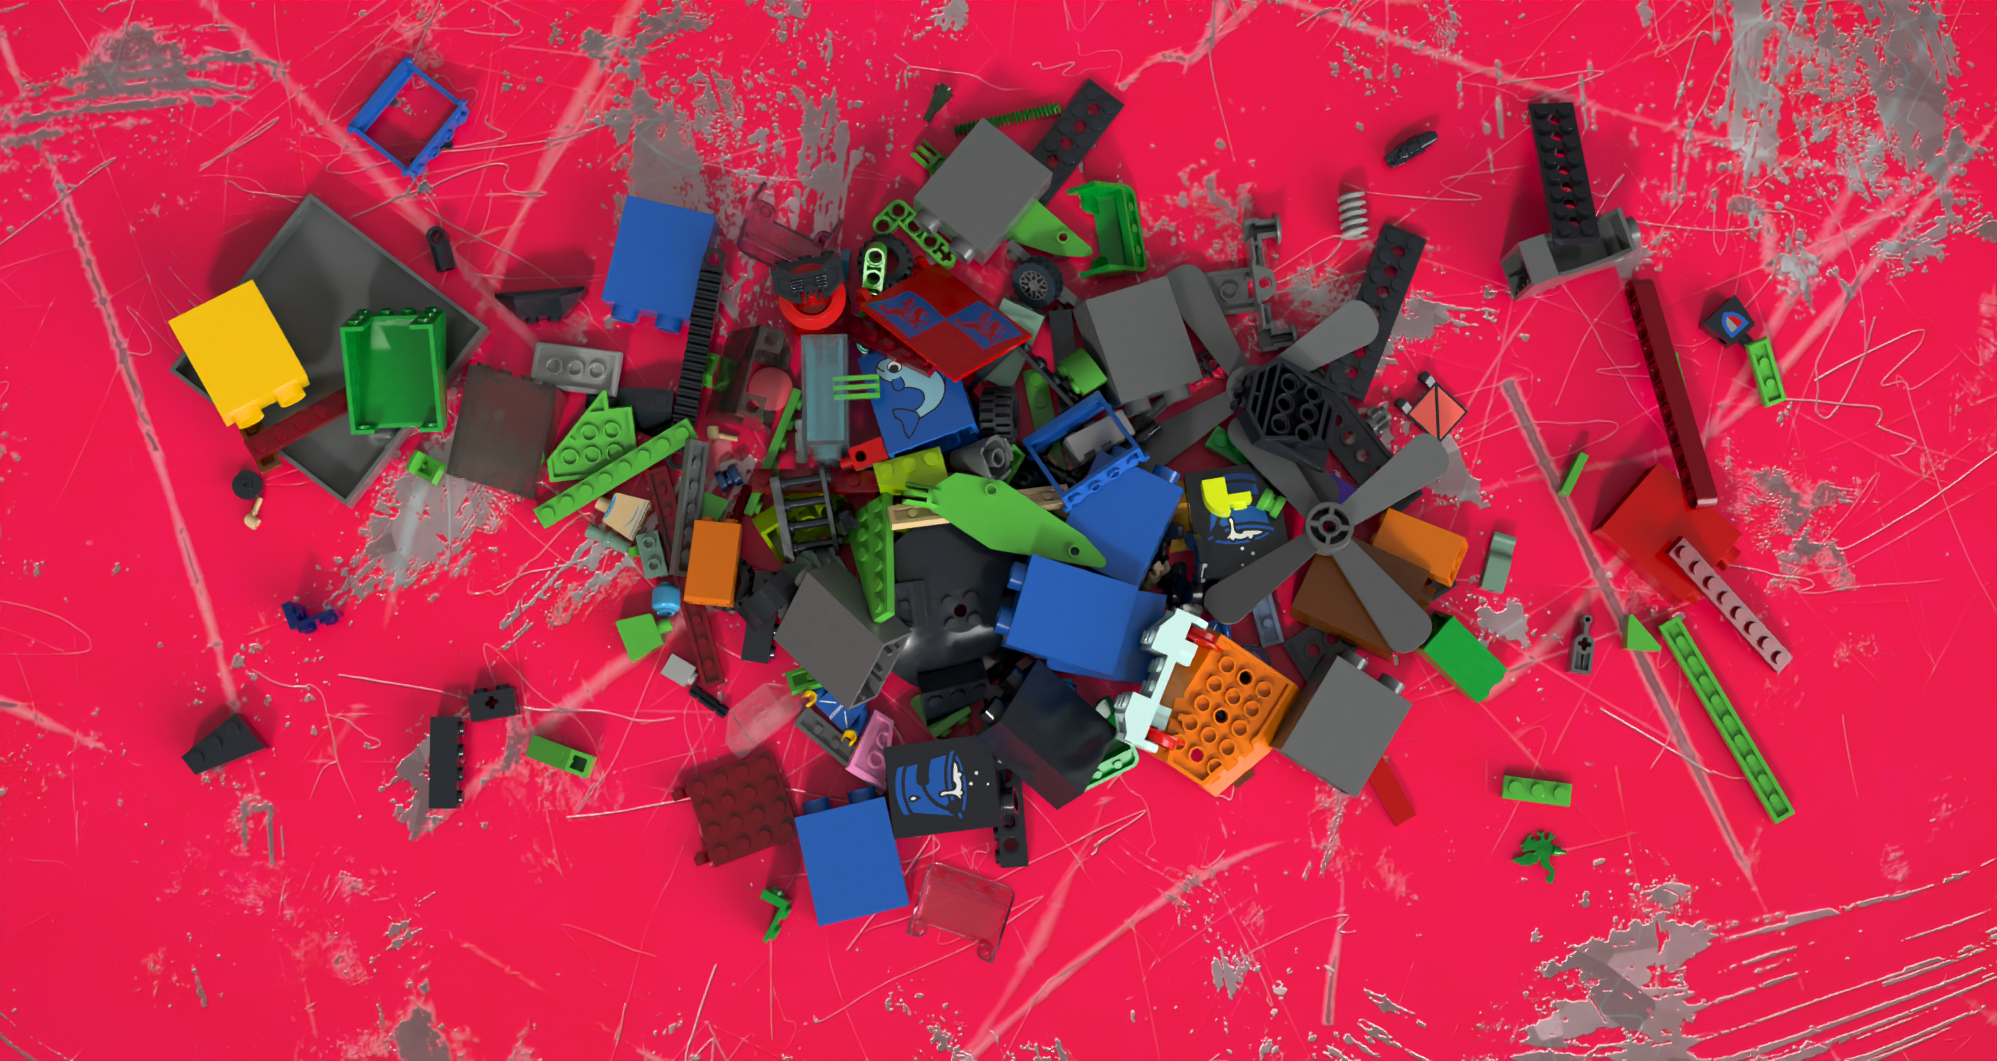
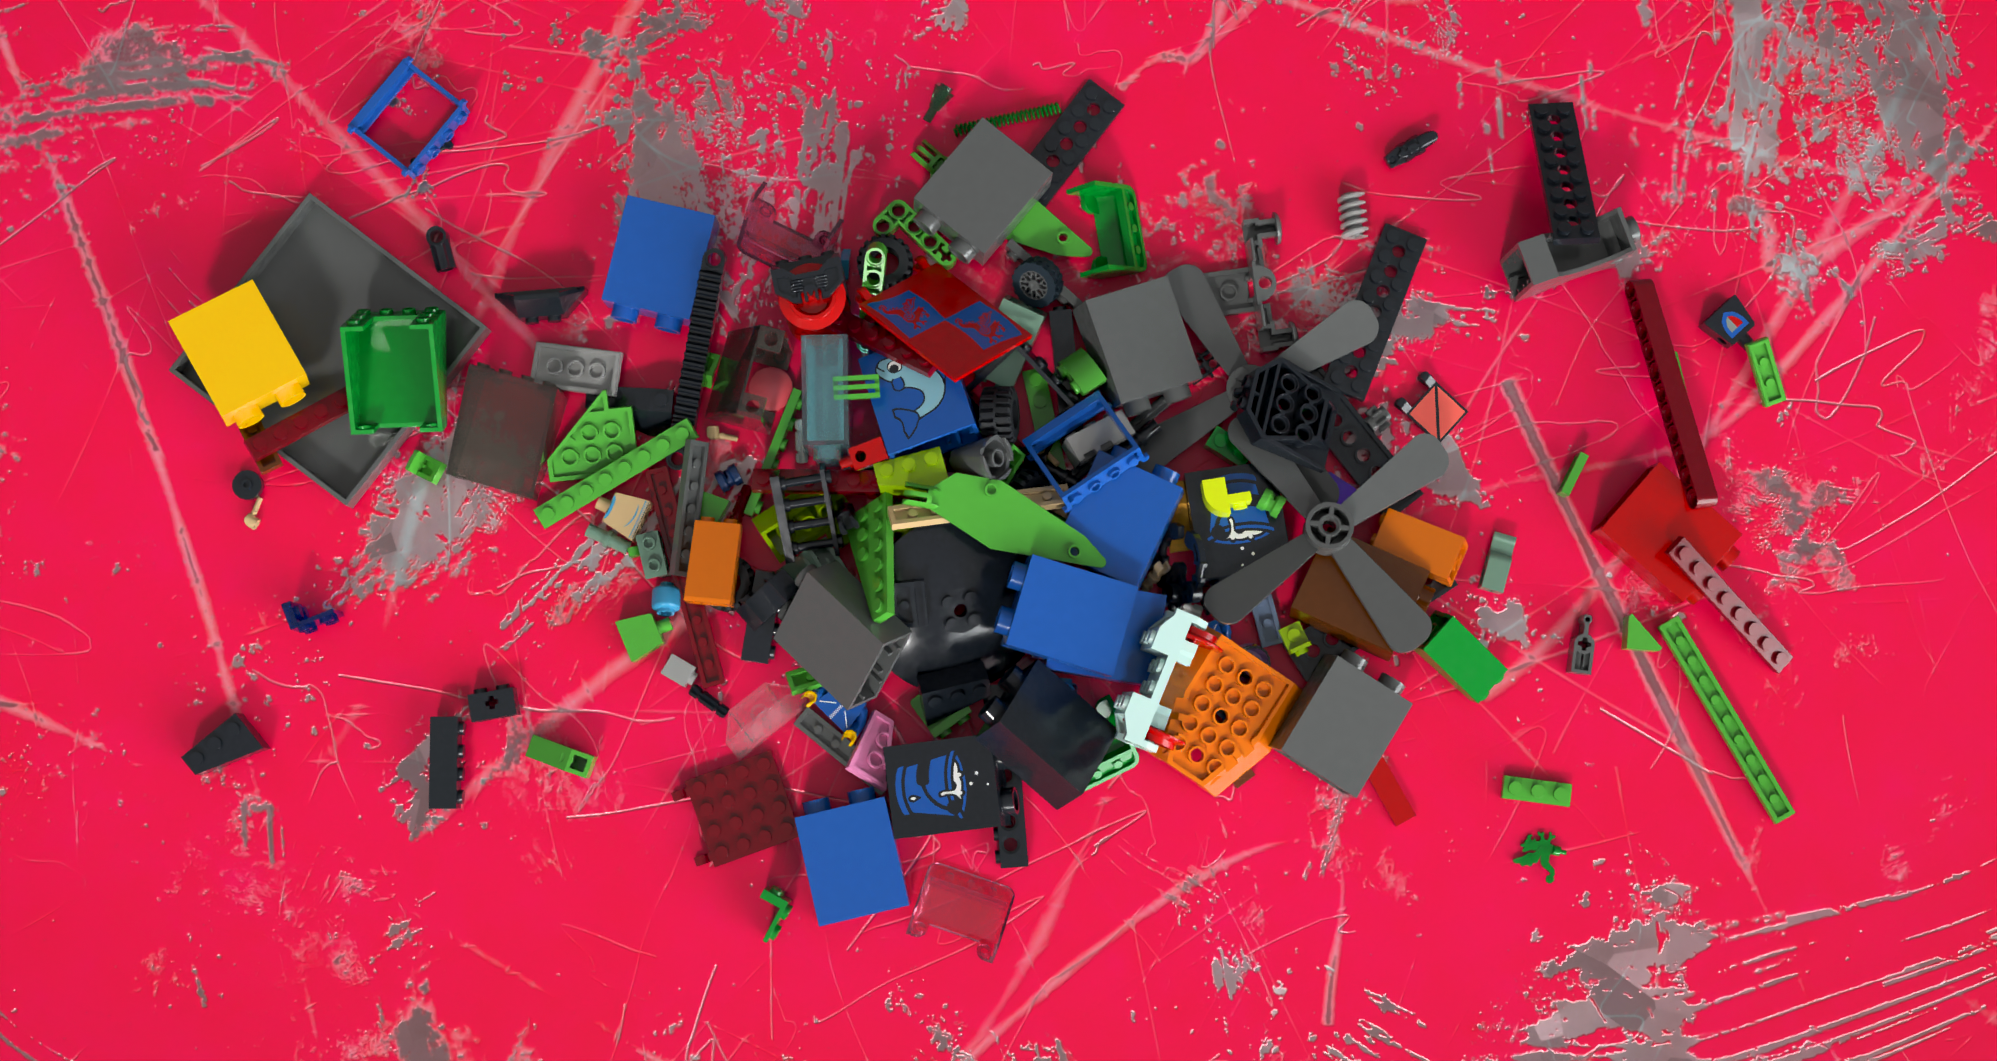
(1295, 639): none -> lime bracket

